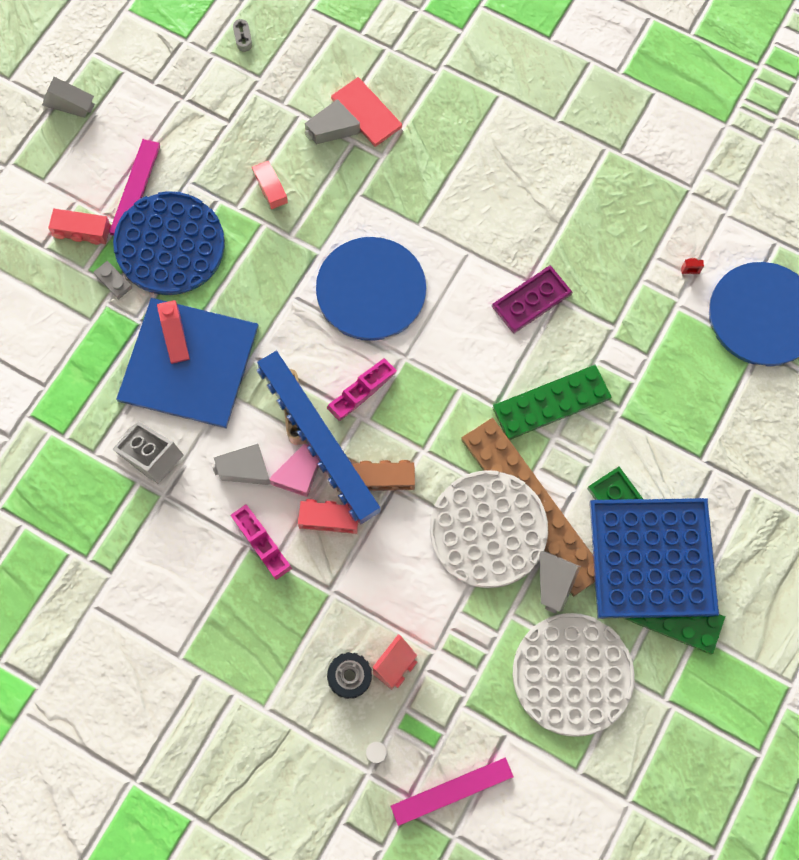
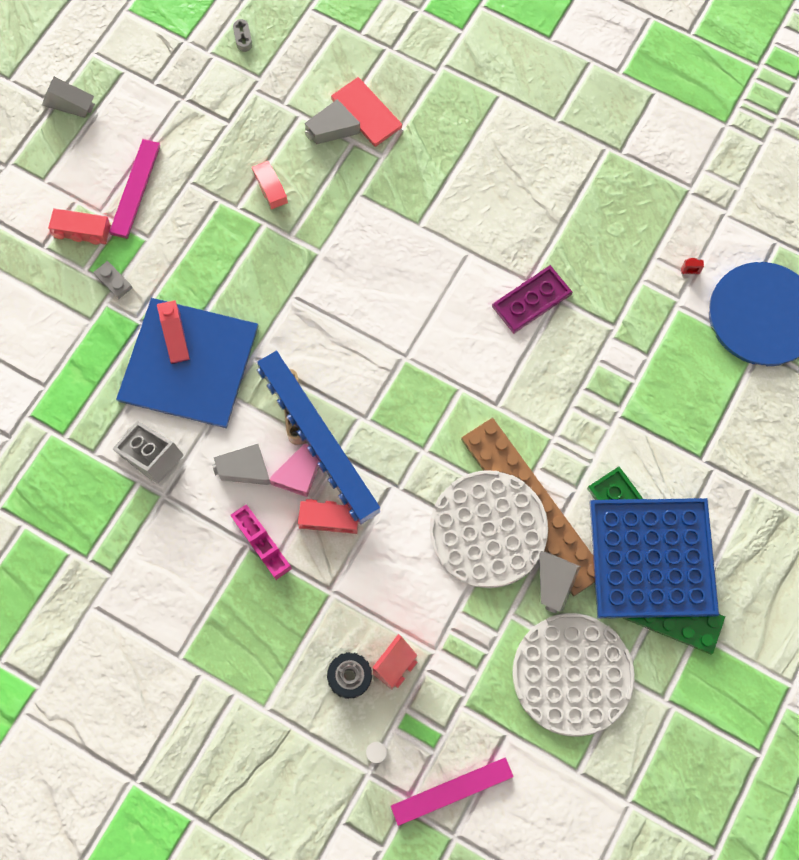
(169, 243): blue tile -> none
(362, 389): dark pink slope -> none
(371, 288): blue tile -> none
(387, 475): nougat brick -> none
(551, 402): green plate -> none

